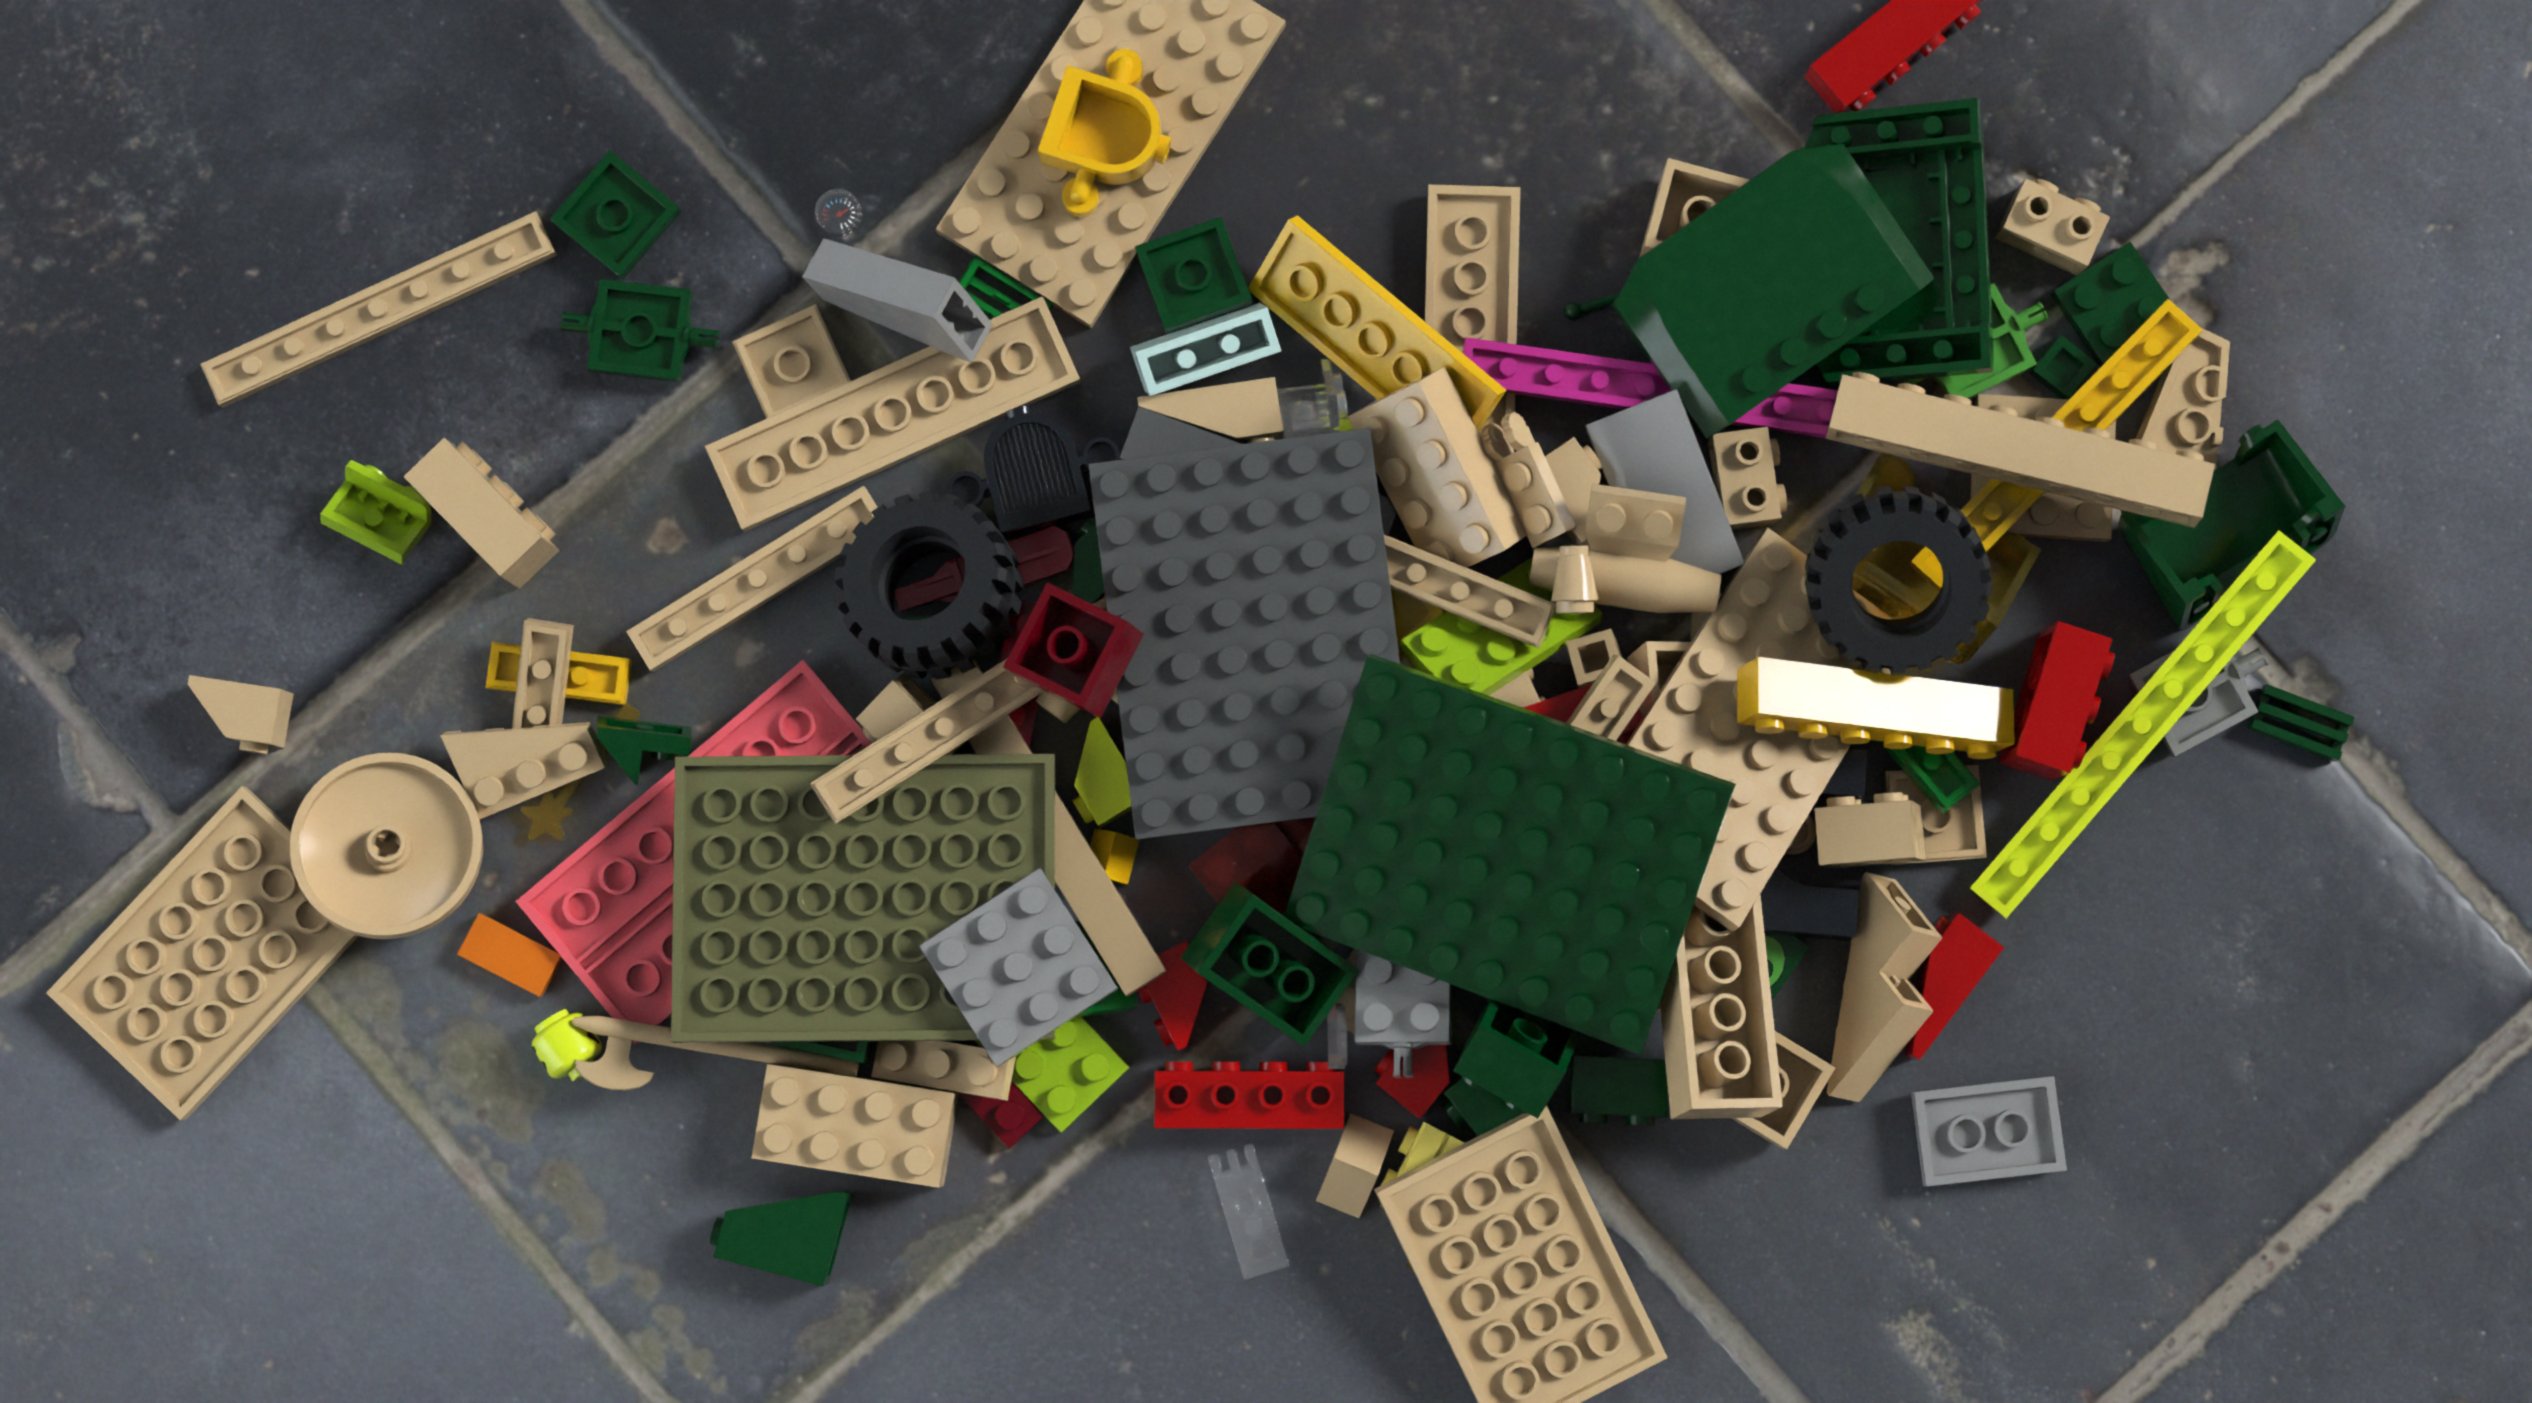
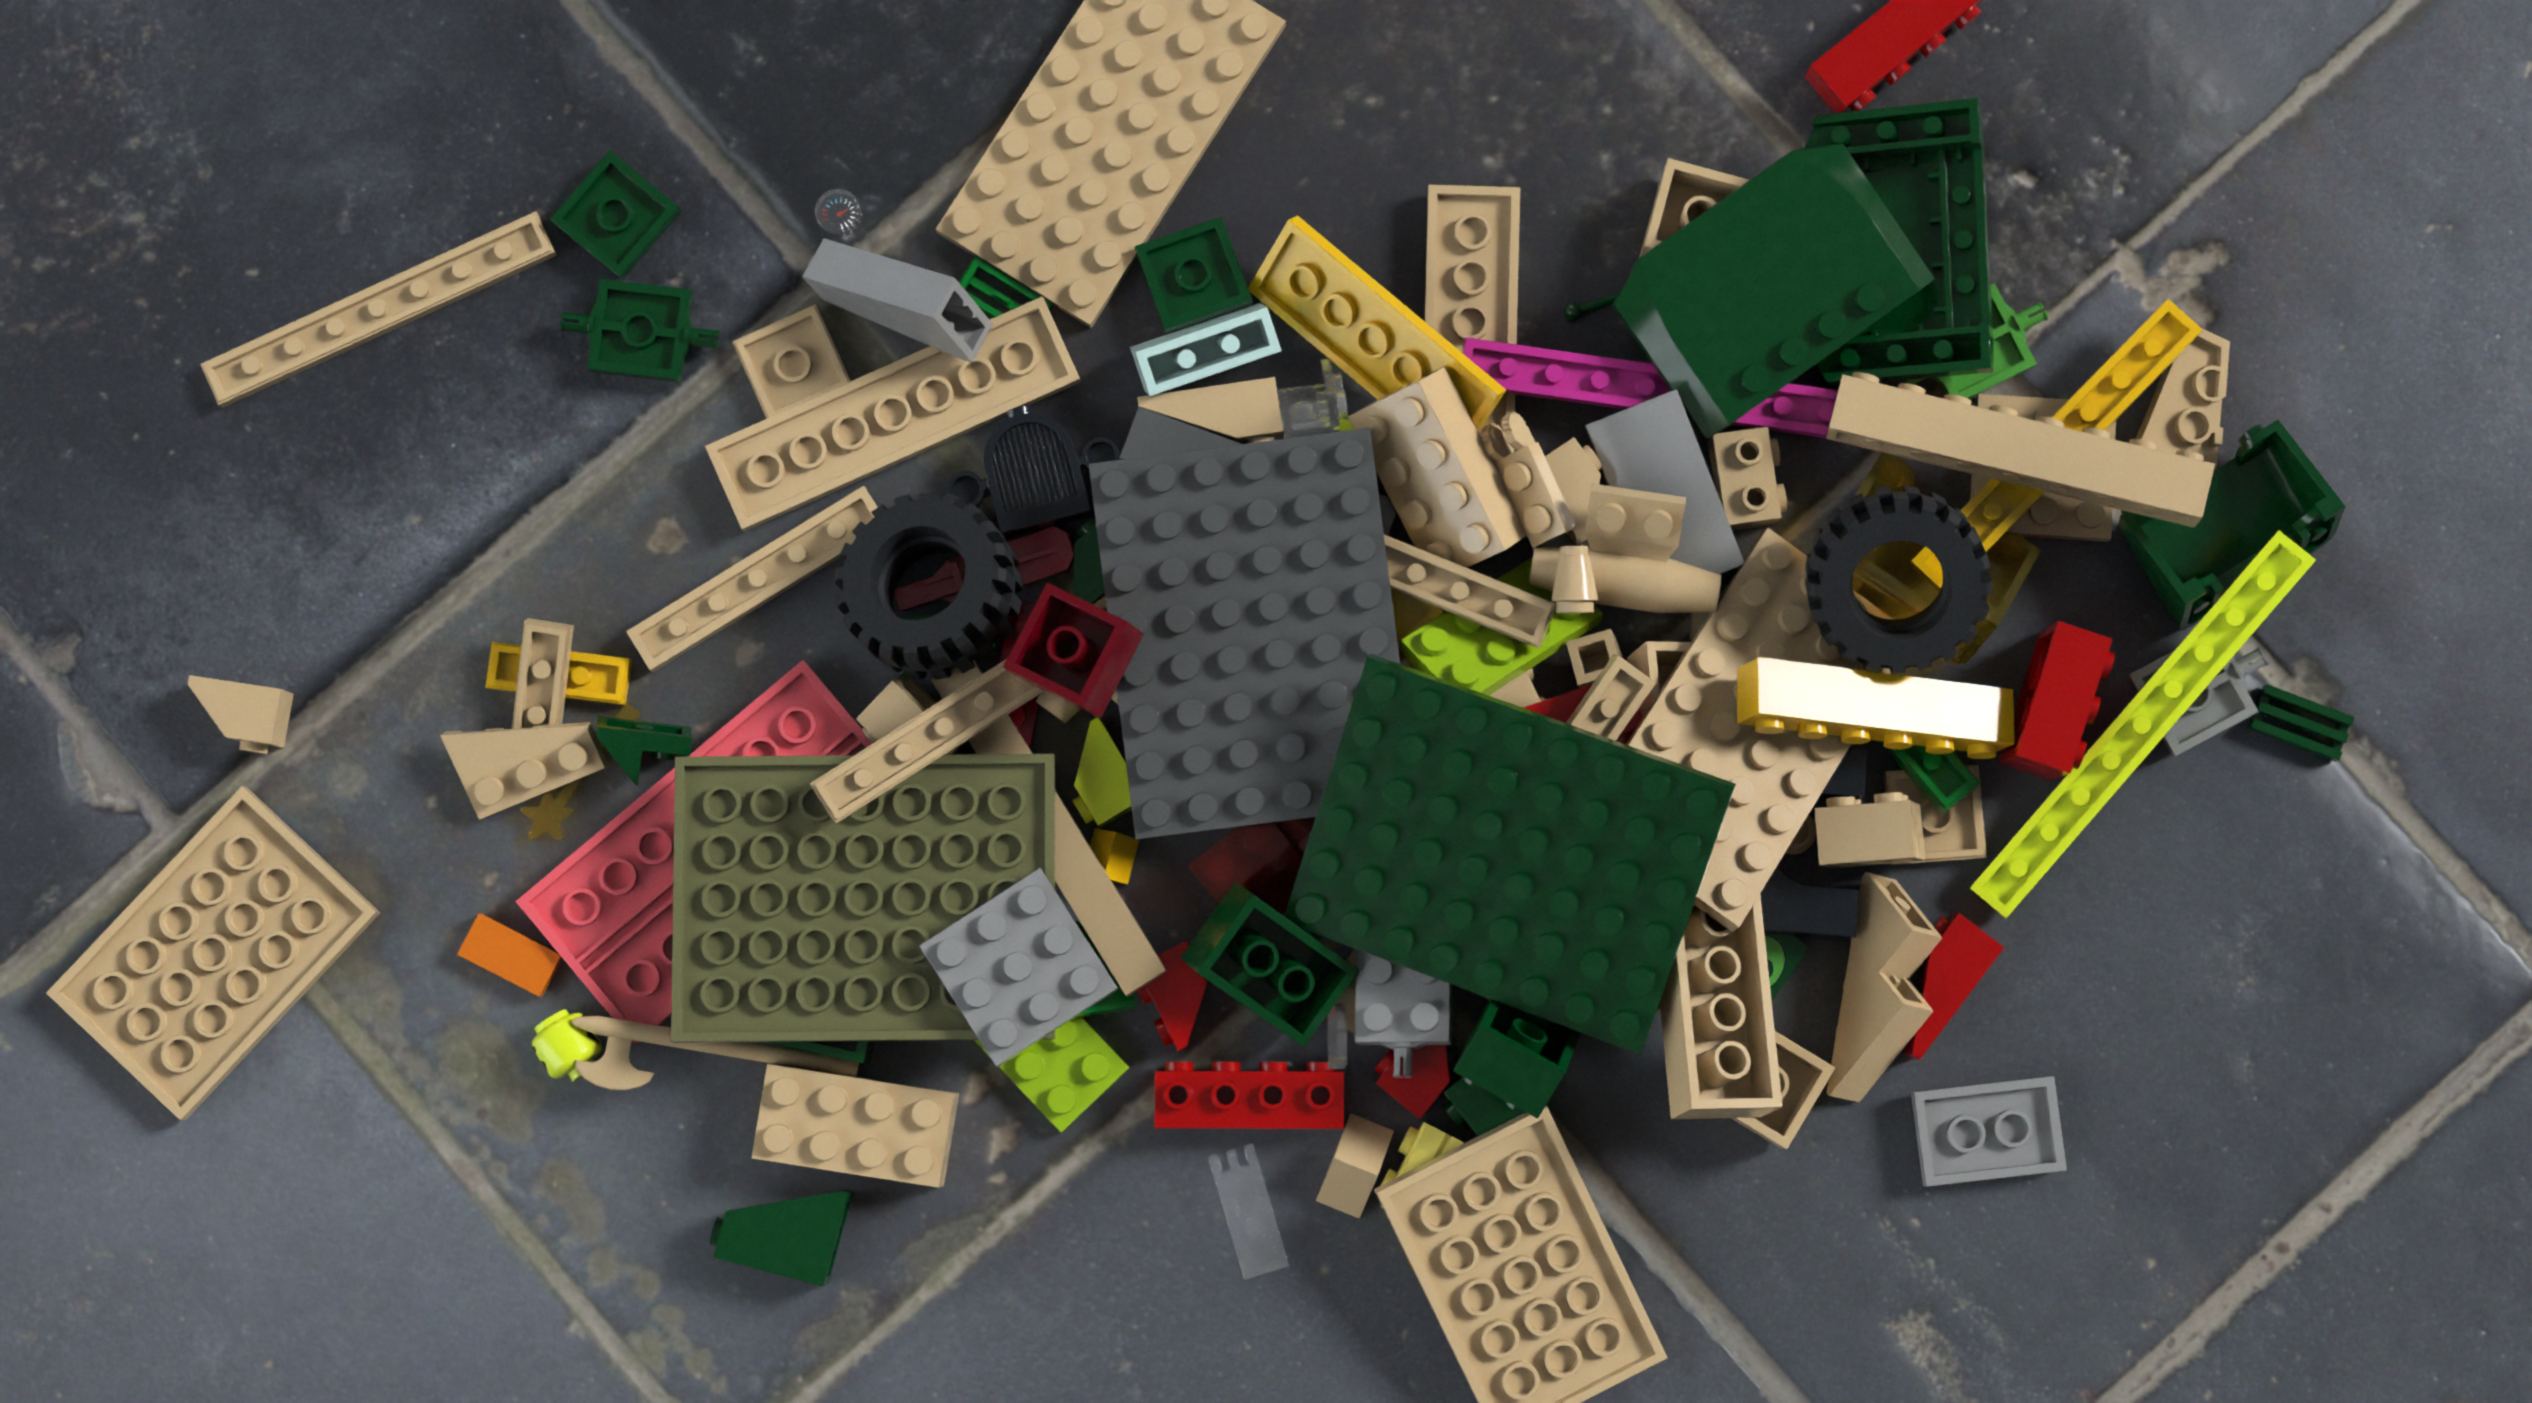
(378, 512): lime bracket -> none
(386, 845): tan dish -> none
(483, 511): tan brick -> none
(943, 1067): tan plate -> none
(1009, 1118): dark red plate -> none
(1102, 131): yellow piece -> none
(1618, 1088): dark green brick -> none
(2052, 225): tan brick -> none
(2063, 368): dark green tile -> none
(2110, 301): dark green plate -> none

